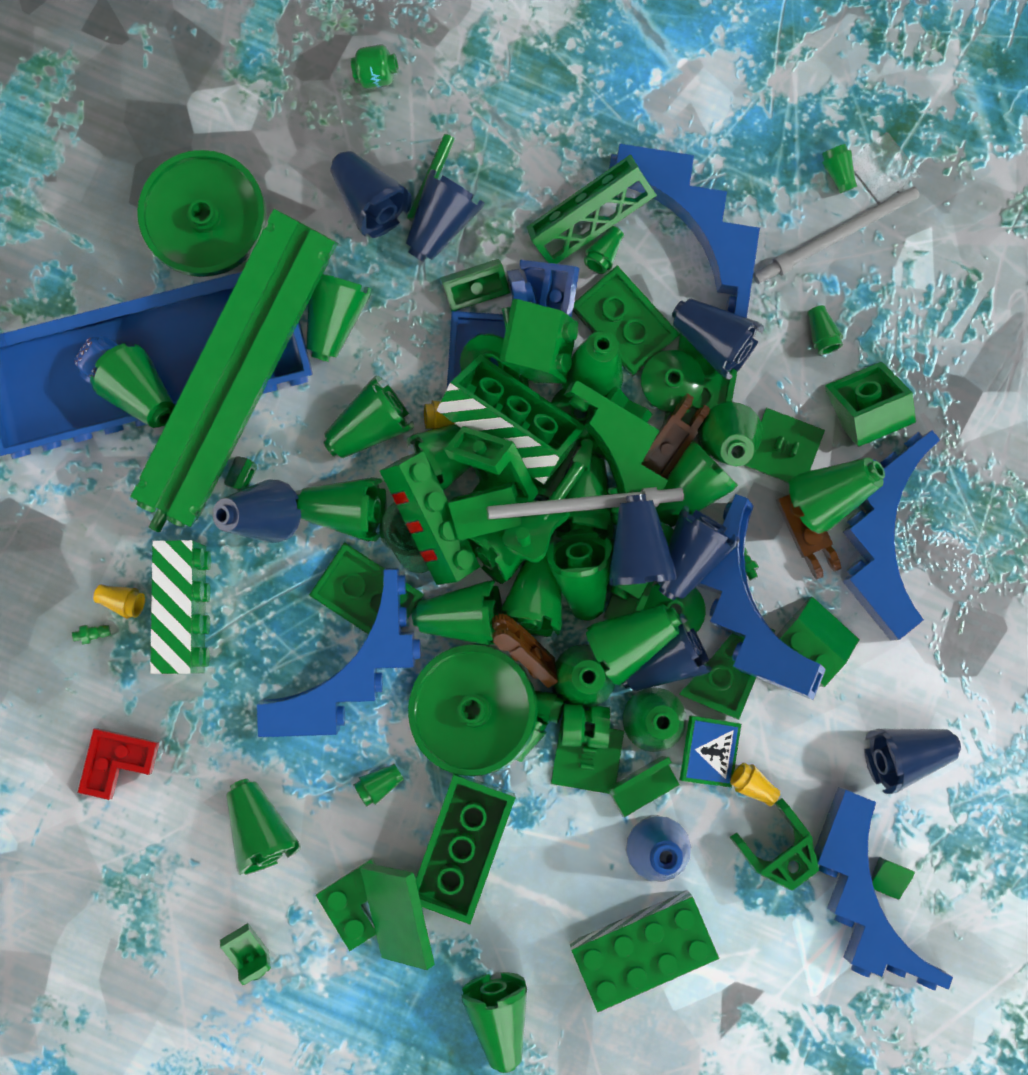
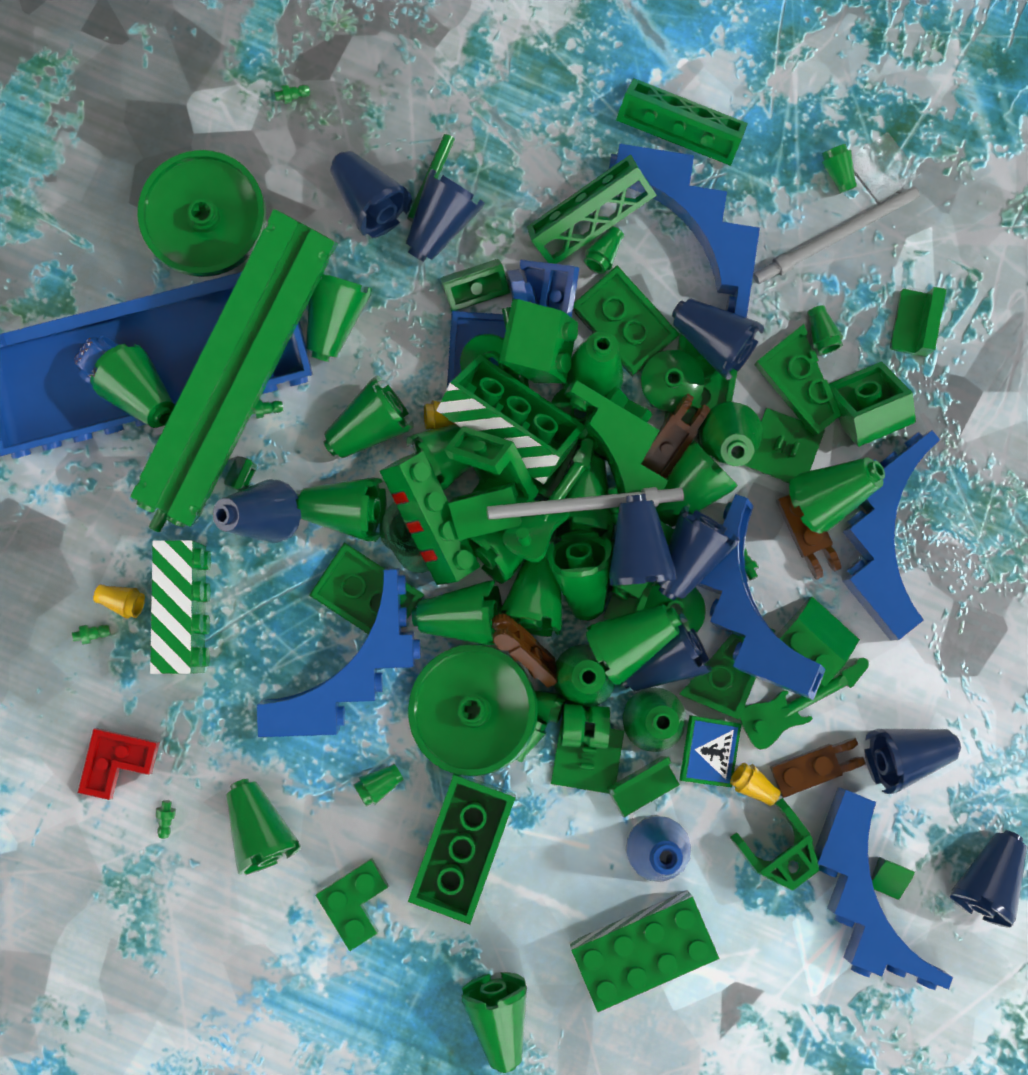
(165, 815): none -> green piece
(246, 953): green bracket -> none
(264, 408): none -> green piece
(288, 93): none -> green piece
(374, 66): green head -> none
(397, 916): green tile -> none
(681, 121): none -> green fence
(768, 720): none -> green piece
(798, 380): none -> green wing
(814, 768): none -> reddish brown hinge
(918, 321): none -> green panel
(994, 880): none -> dark blue cone

